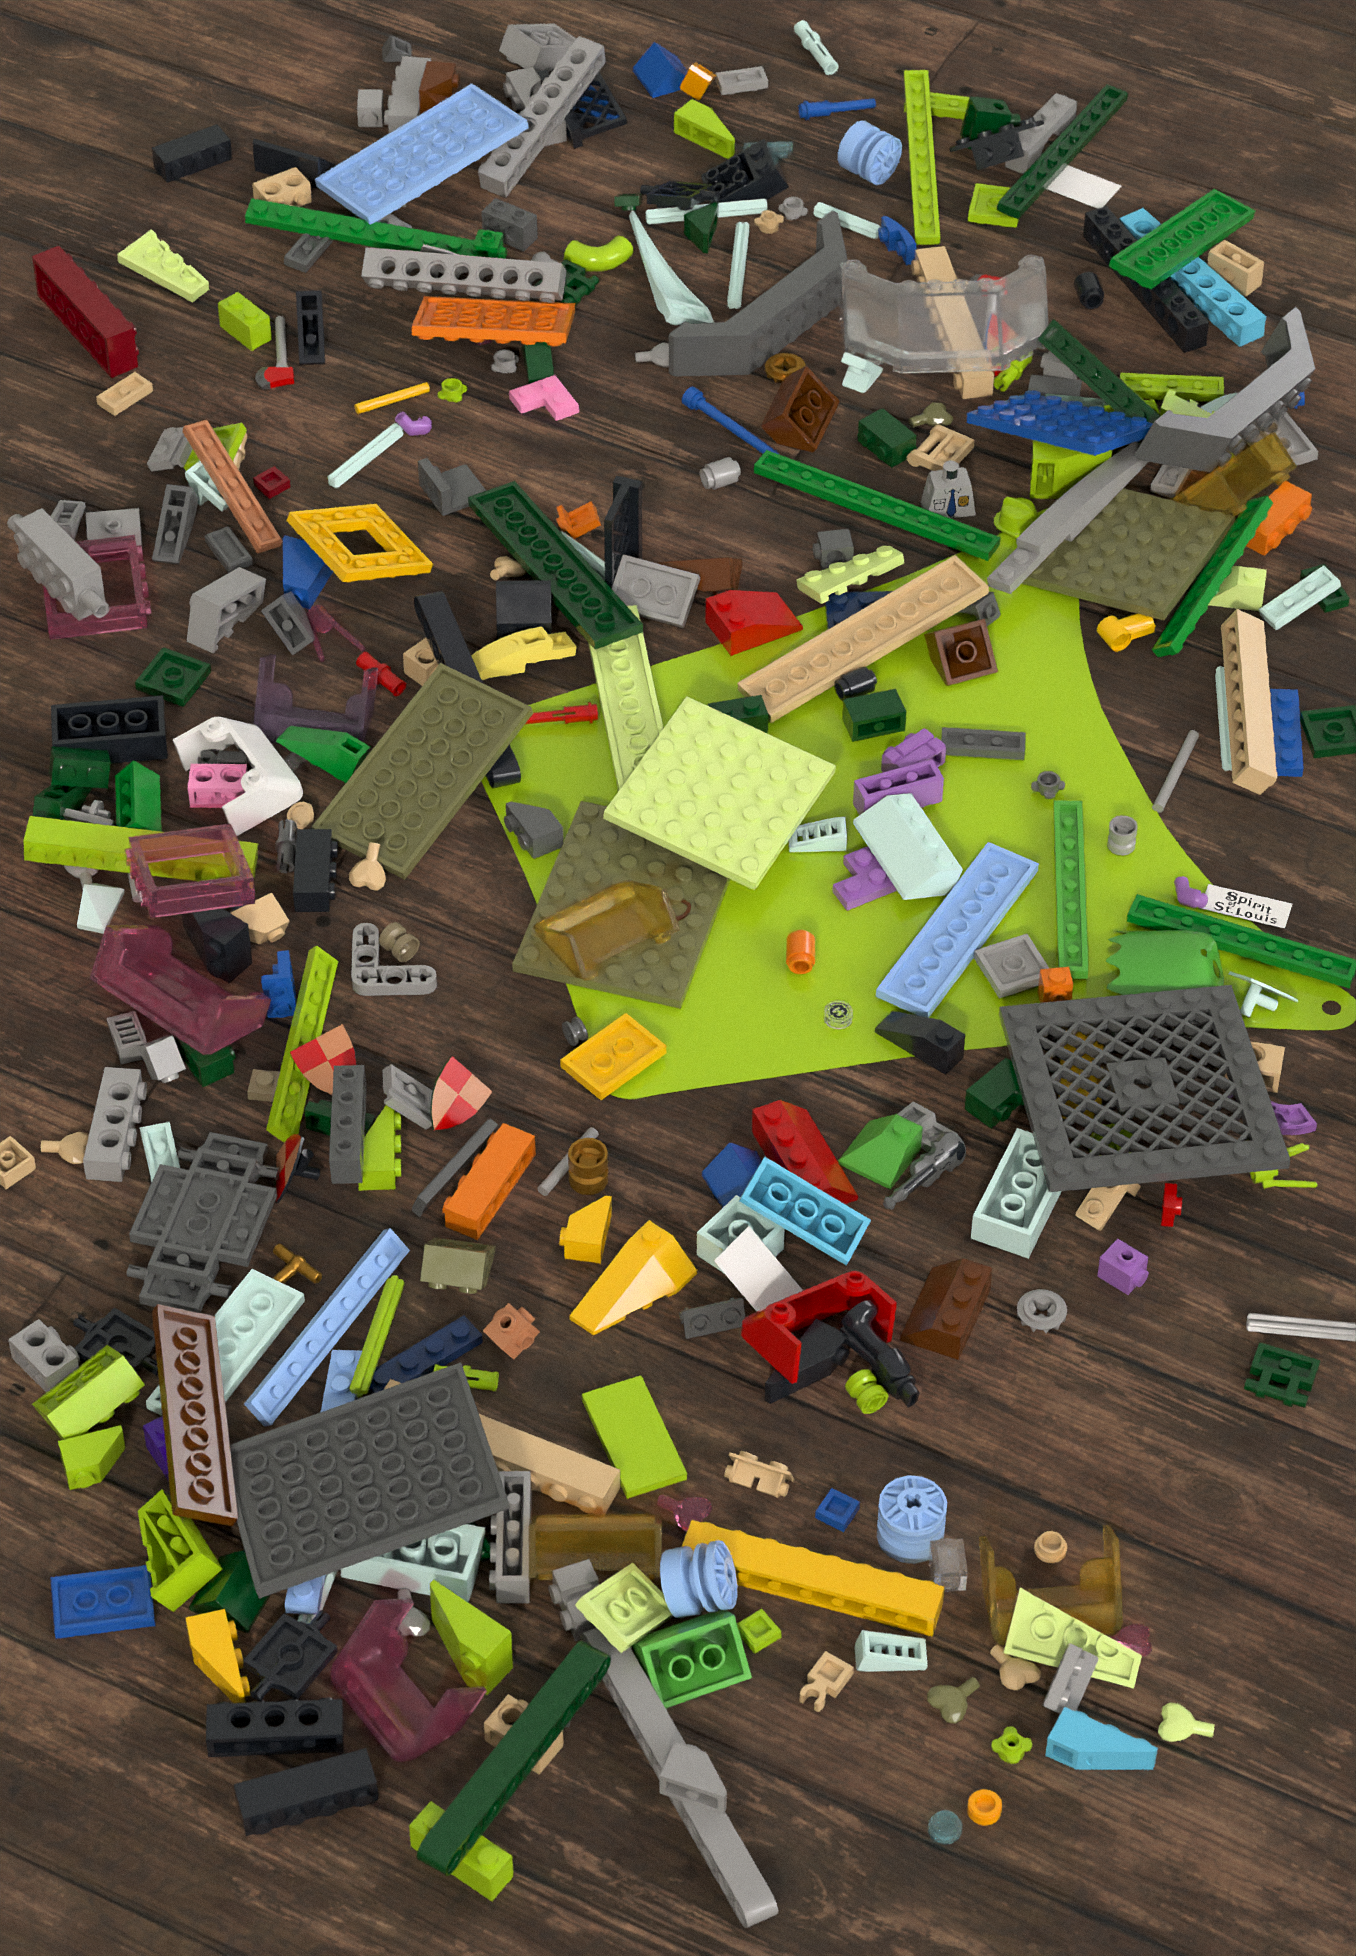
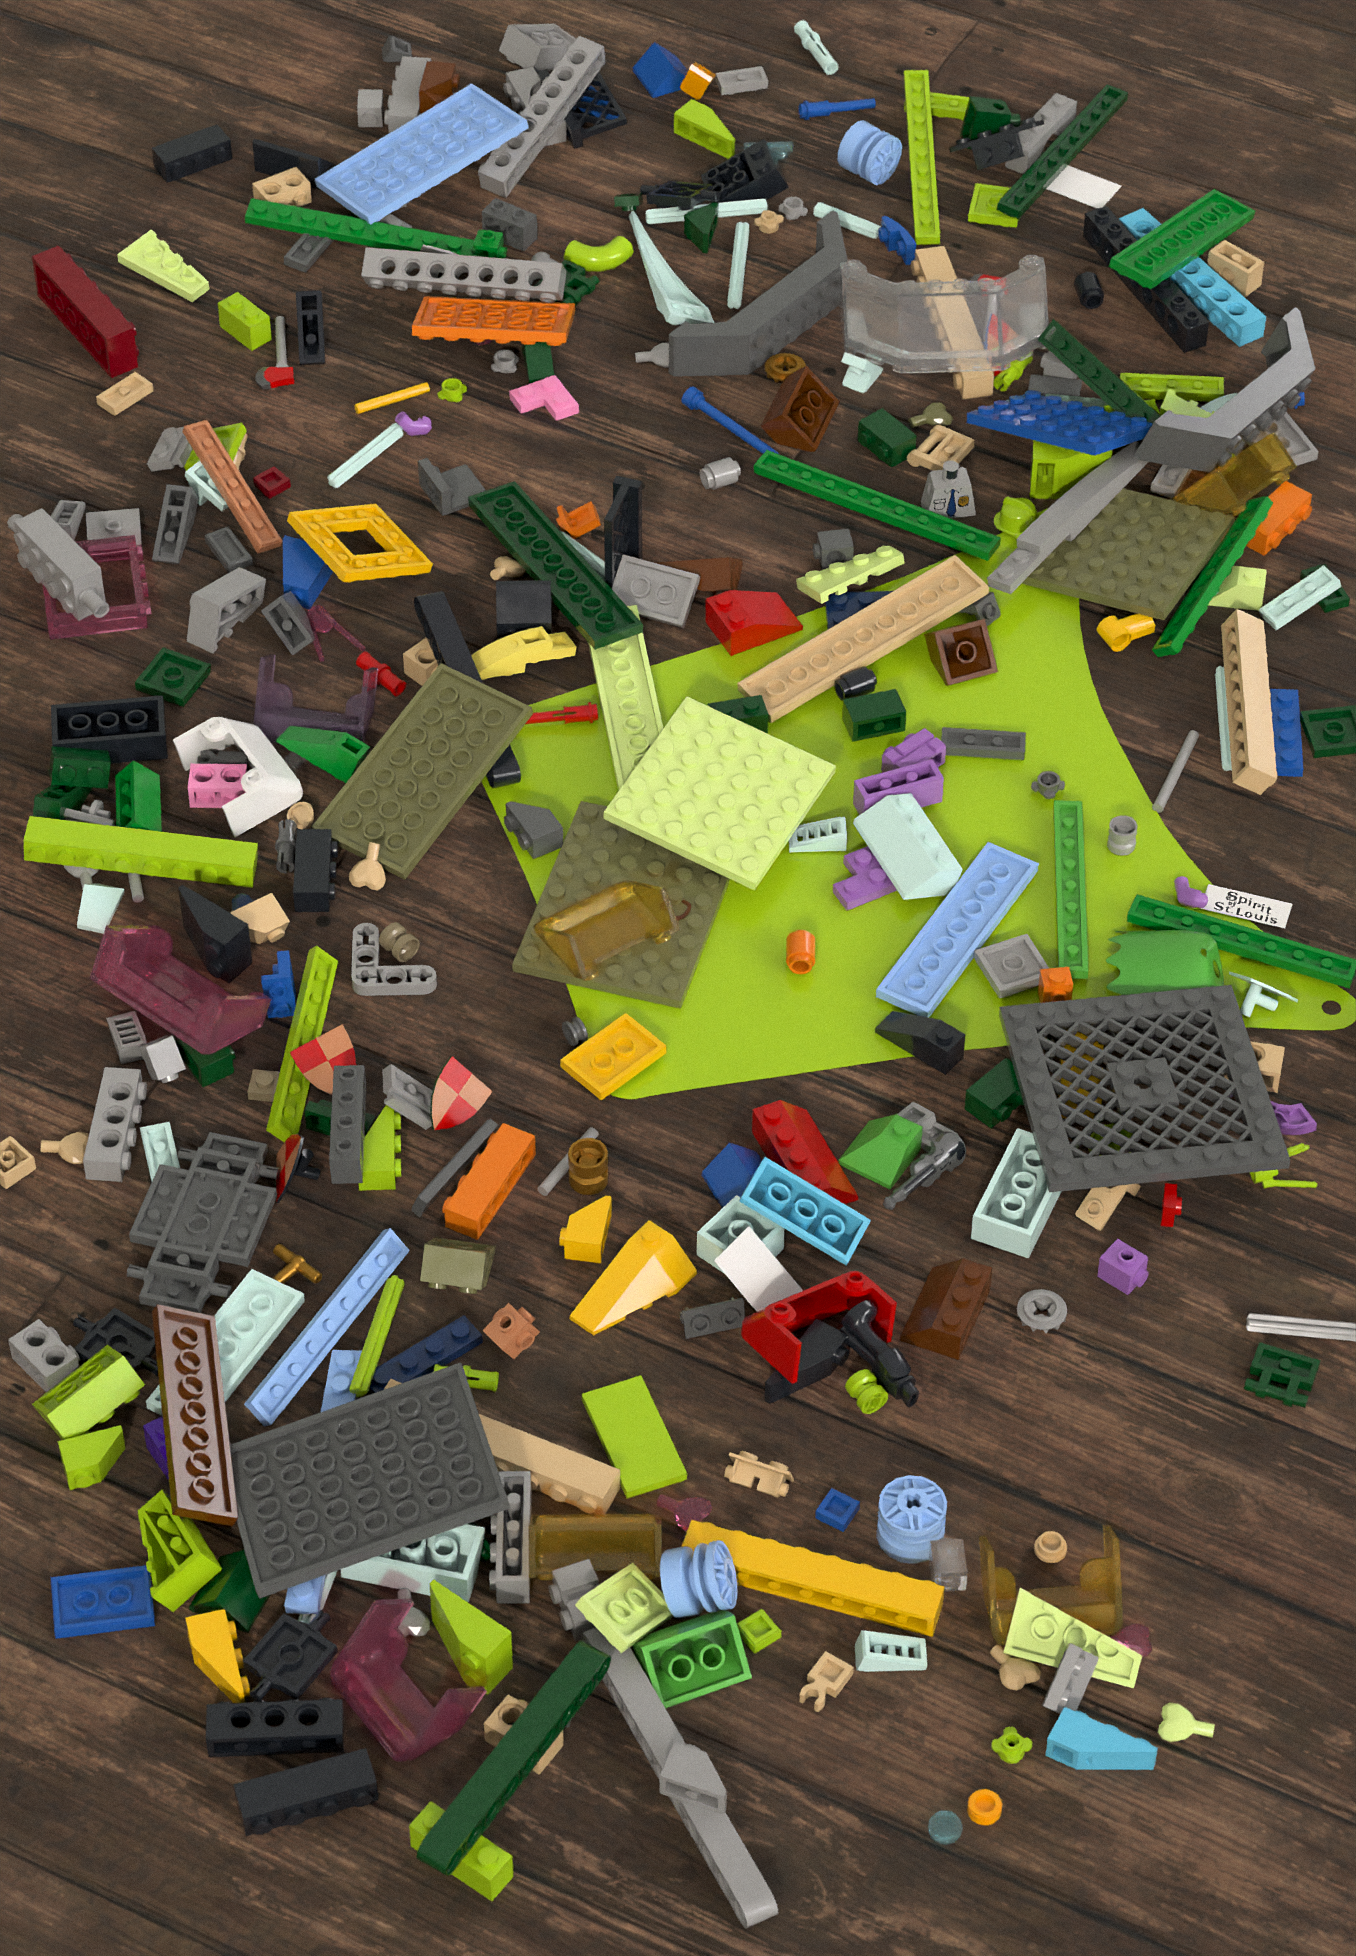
(194, 895): clear pink window -> none
(838, 1014): clear tile -> none
(952, 1699): olive rock -> none

